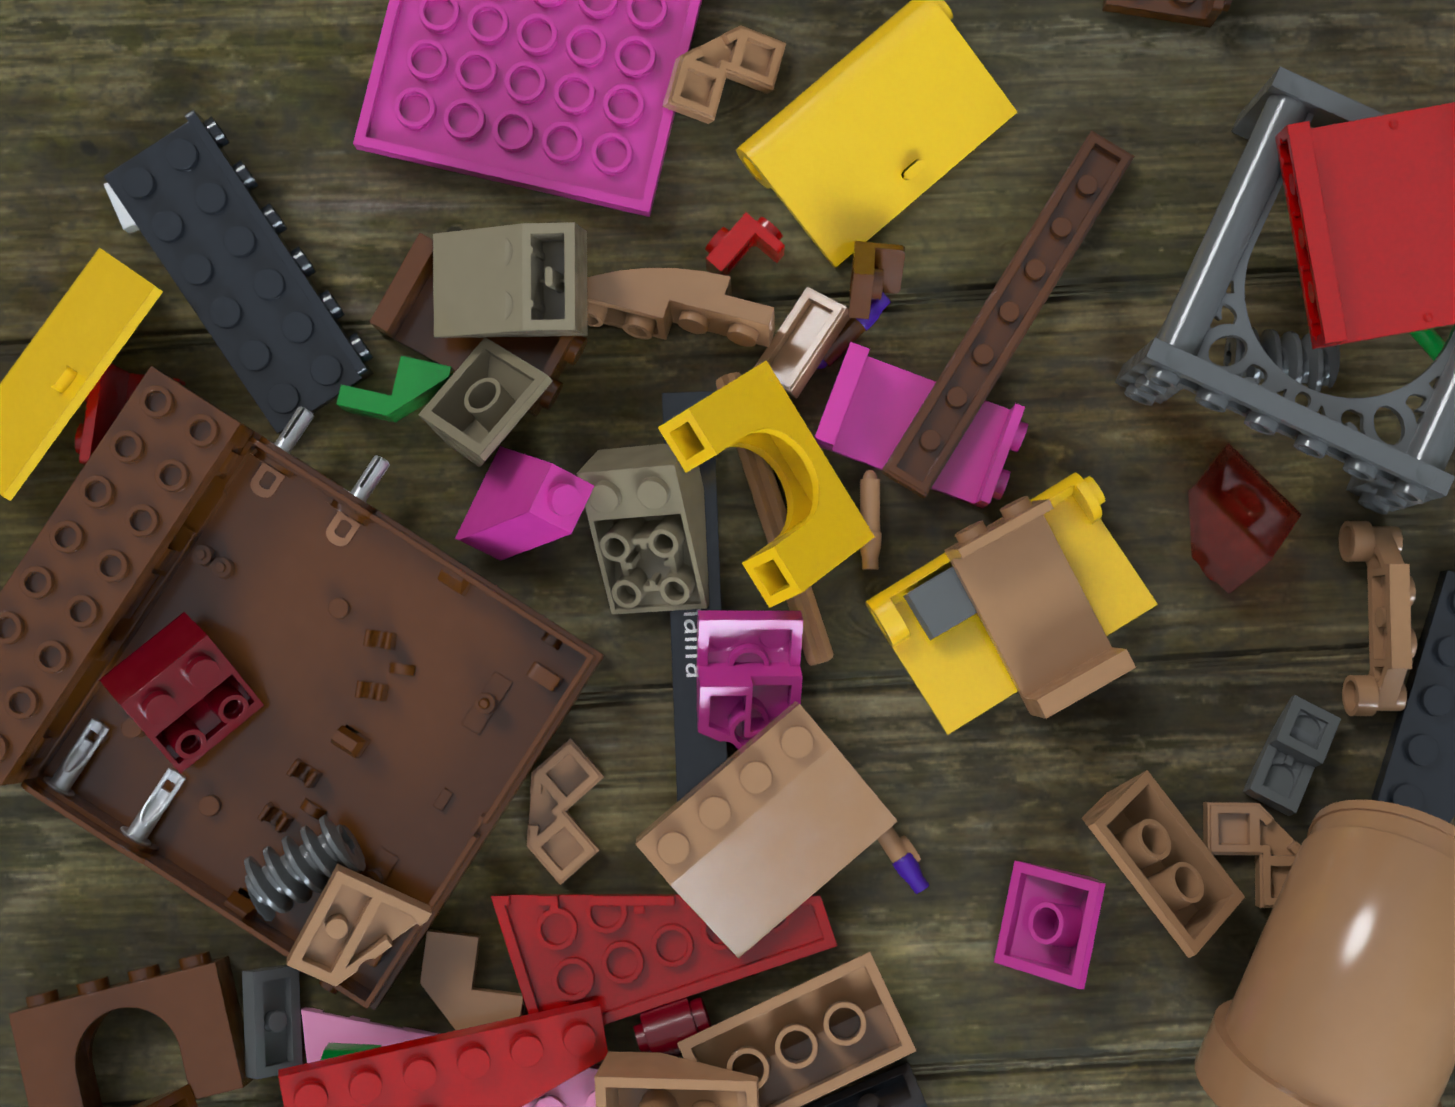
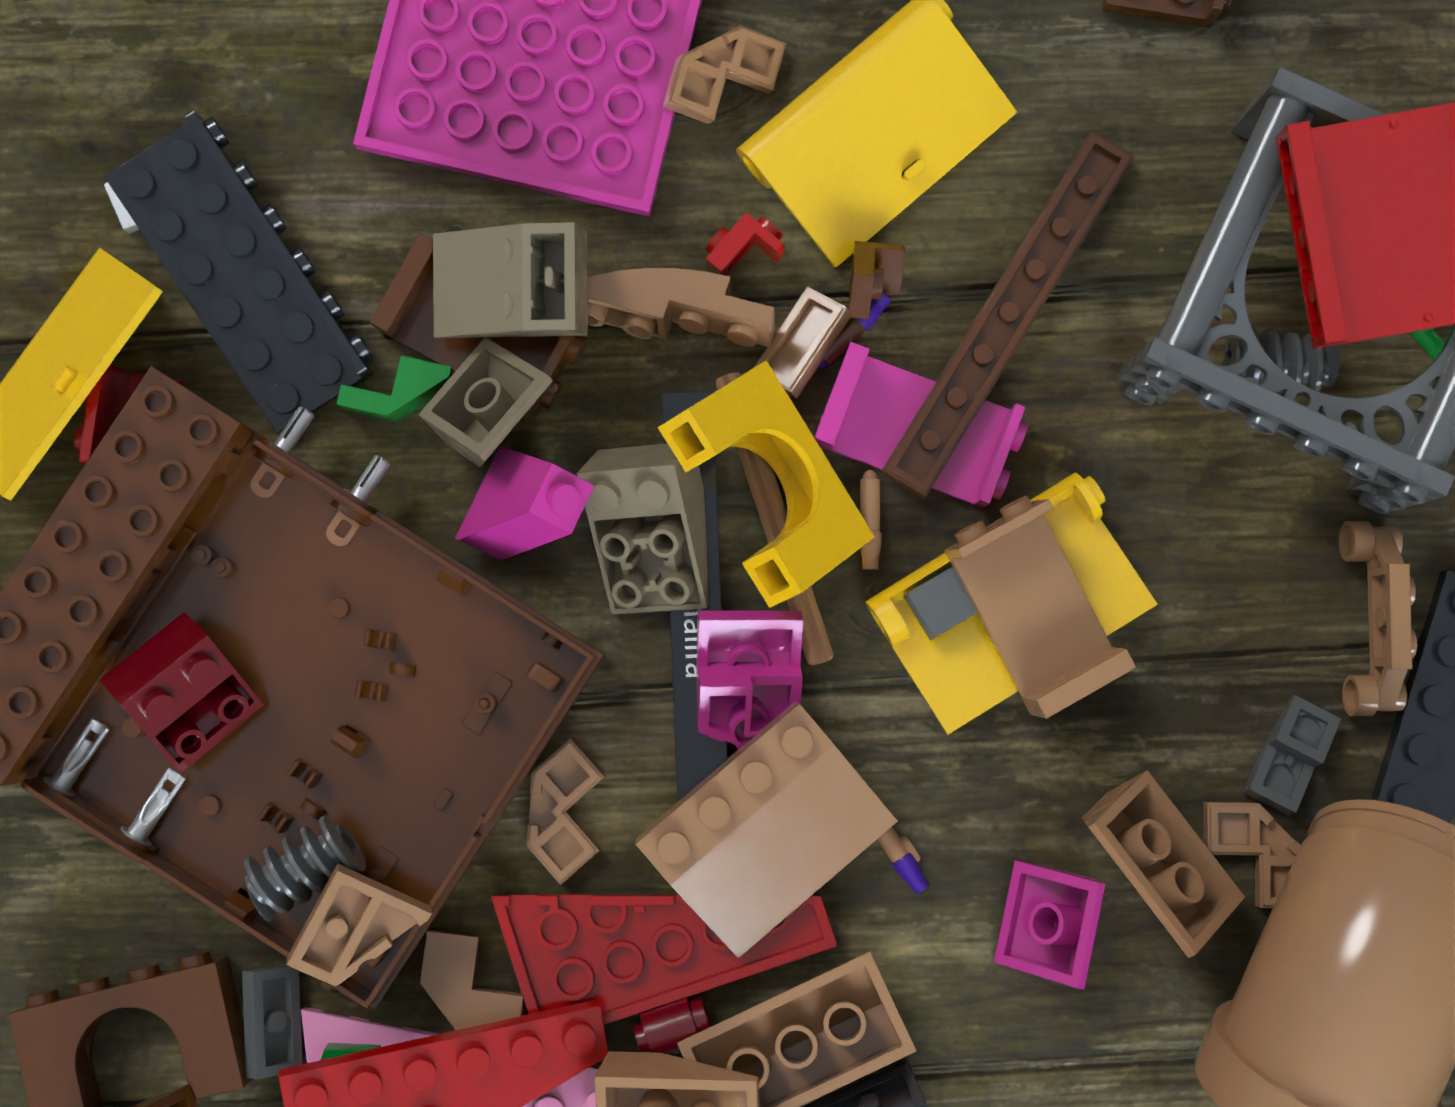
(1236, 520): clear red slope -> none

